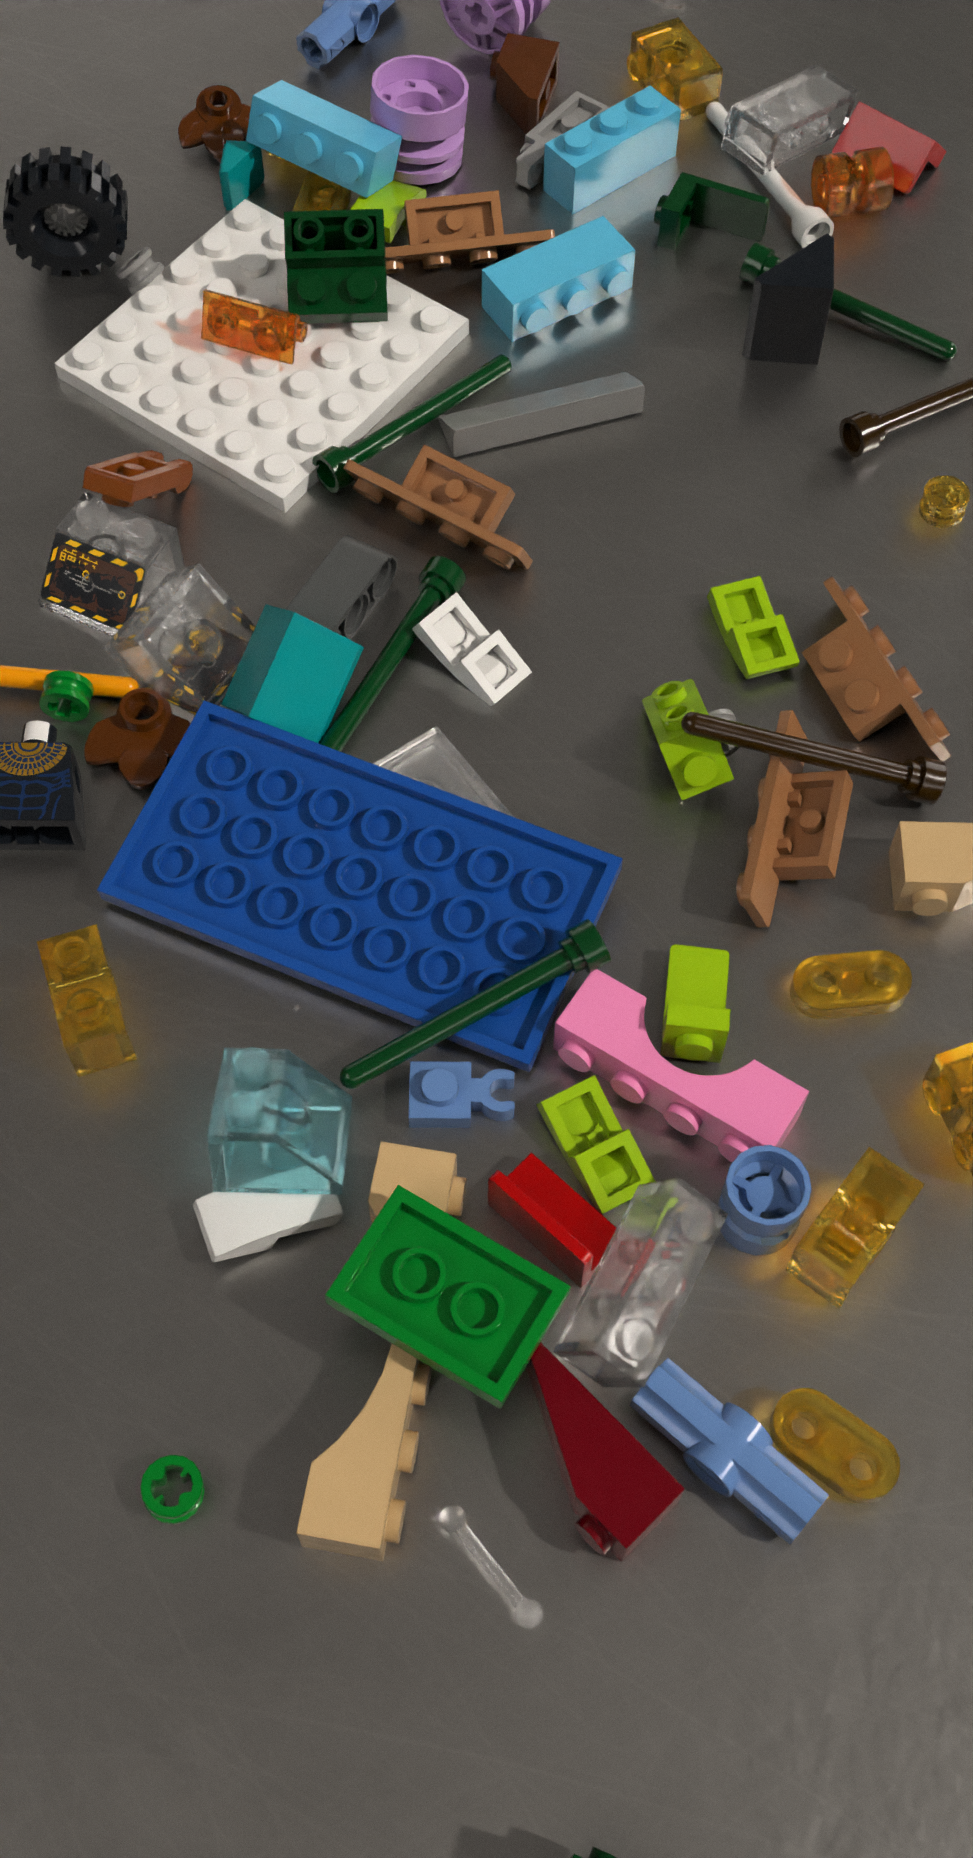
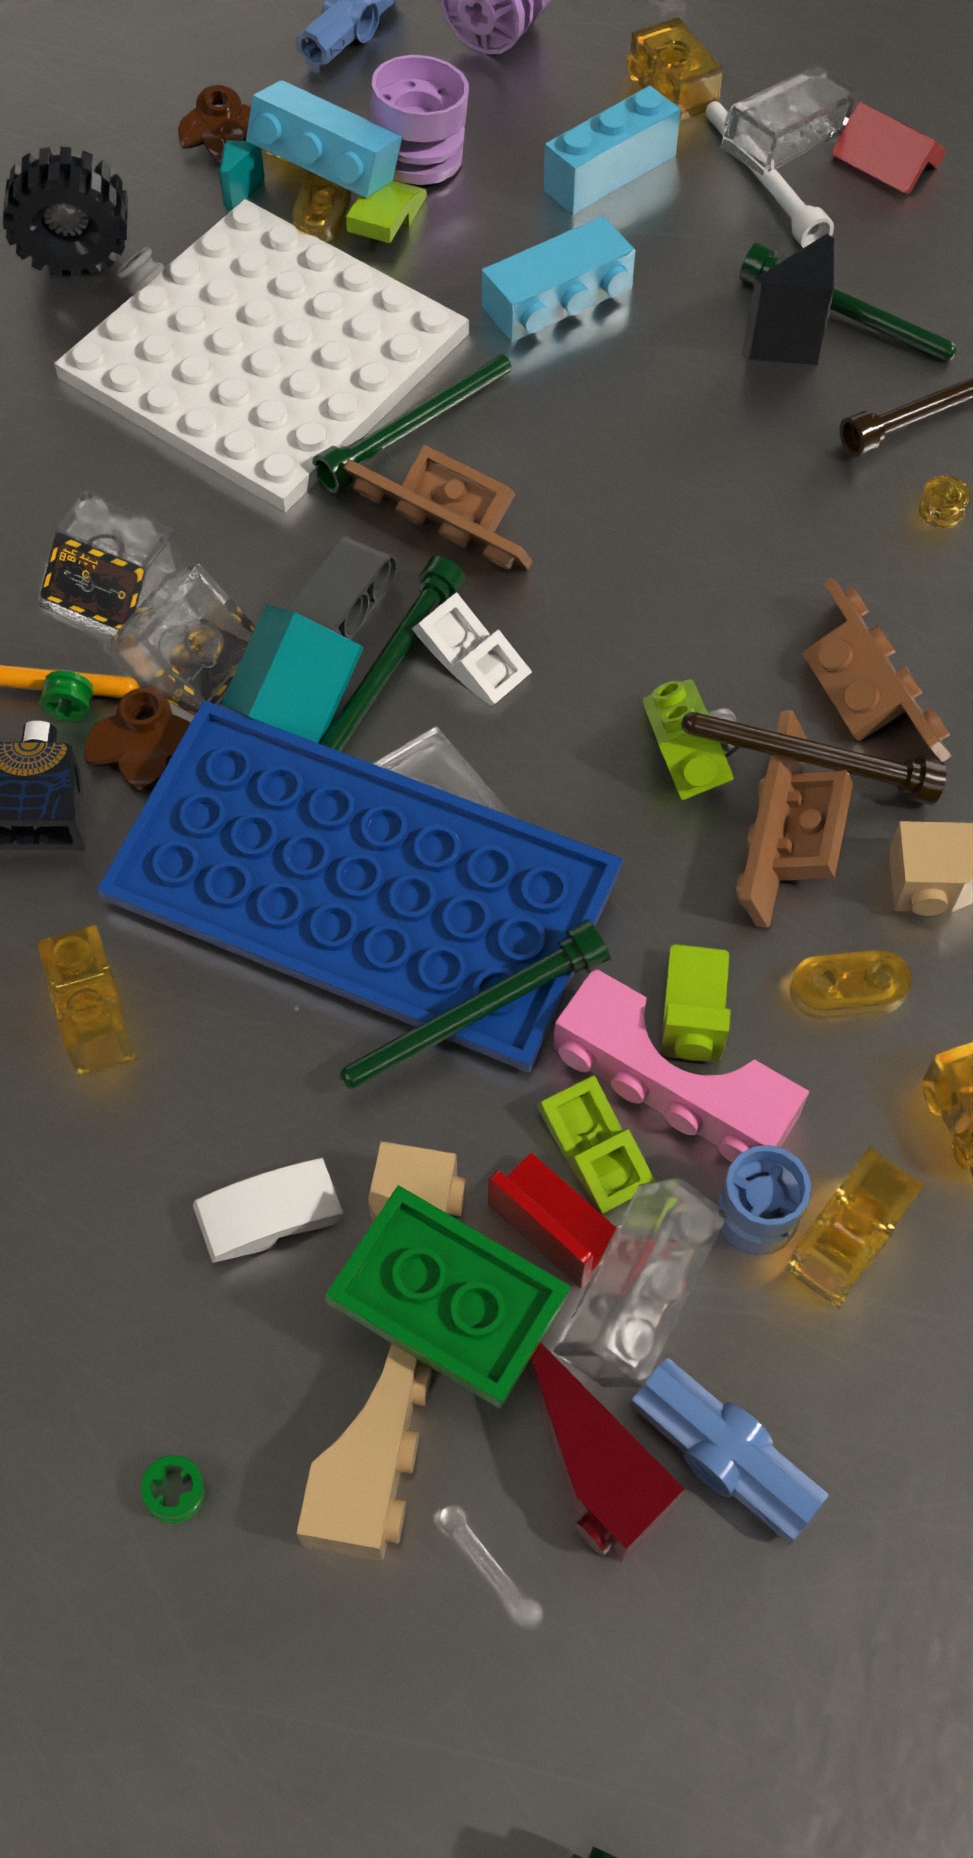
(137, 477): dark orange hinge -> none
(251, 326): clear orange hinge -> none
(277, 1125): clear light blue slope -> none
(336, 265): dark green brick -> none
(446, 1094): medium blue plate -> none
(457, 228): medium nougat bracket -> none
(525, 77): reddish brown slope -> none
(542, 413): light grey slope -> none
(566, 116): light grey hinge -> none
(712, 206): dark green bracket -> none
(751, 629): lime slope -> none
(836, 1442): clear yellow plate -> none
(853, 182): clear orange wheel -> none

